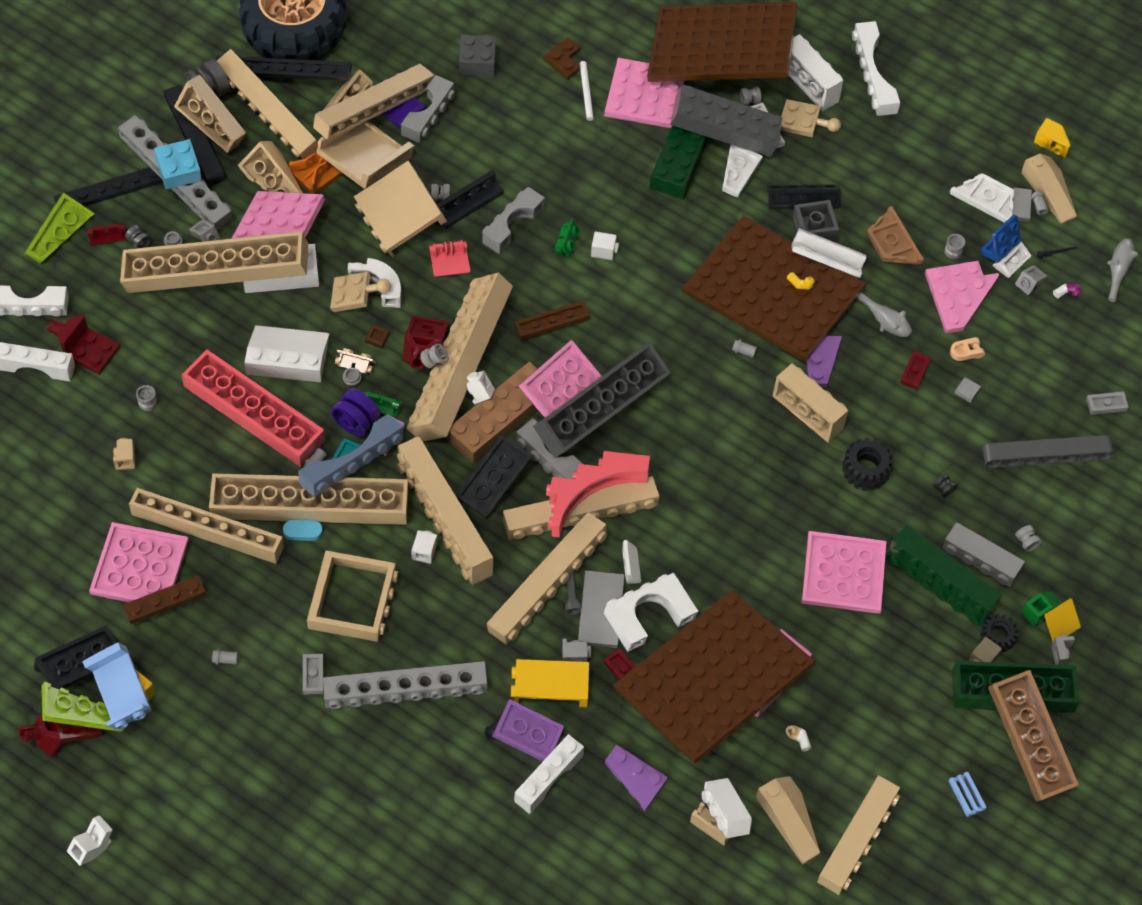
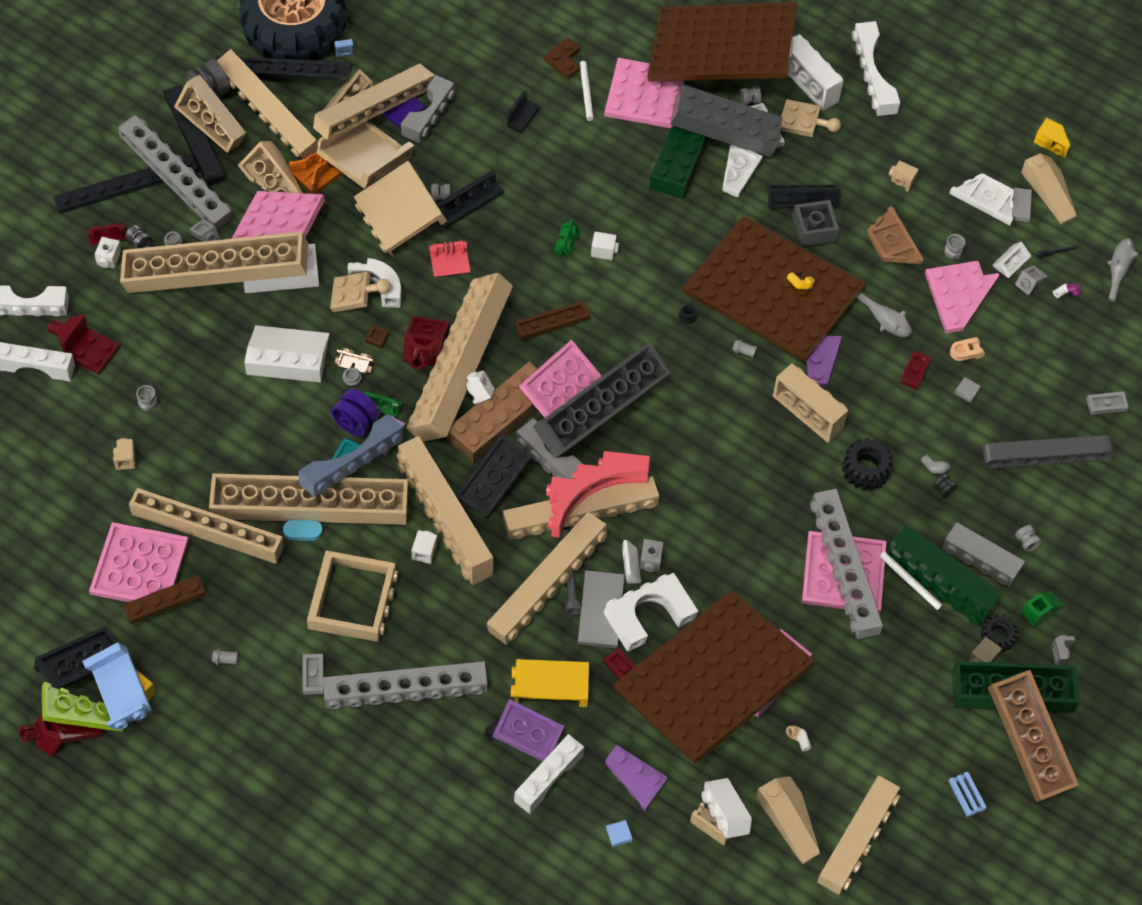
(59, 225): lime wing -> none
(91, 843): white brick -> none
(108, 252): none -> white brick
(177, 164): medium azure brick -> none
(253, 408): coral brick -> none
(318, 455): light grey pin -> none
(344, 48): none -> light blue tile
(435, 355): light grey wheel -> none
(477, 55): dark grey brick -> none
(521, 113): none -> black panel
(526, 205): light grey arch -> none
(575, 651): light grey brick -> none
(619, 833): none -> light blue tile
(651, 555): none -> light grey brick
(688, 309): none -> black plate
(828, 252): white fence -> none
(862, 626): none -> light grey brick
(903, 175): none -> tan brick
(910, 580): none -> white bar
(935, 467): none -> light grey arm
(1003, 240): blue bracket -> none
(1038, 199): light grey pin -> none
(1062, 619): yellow sticker -> none

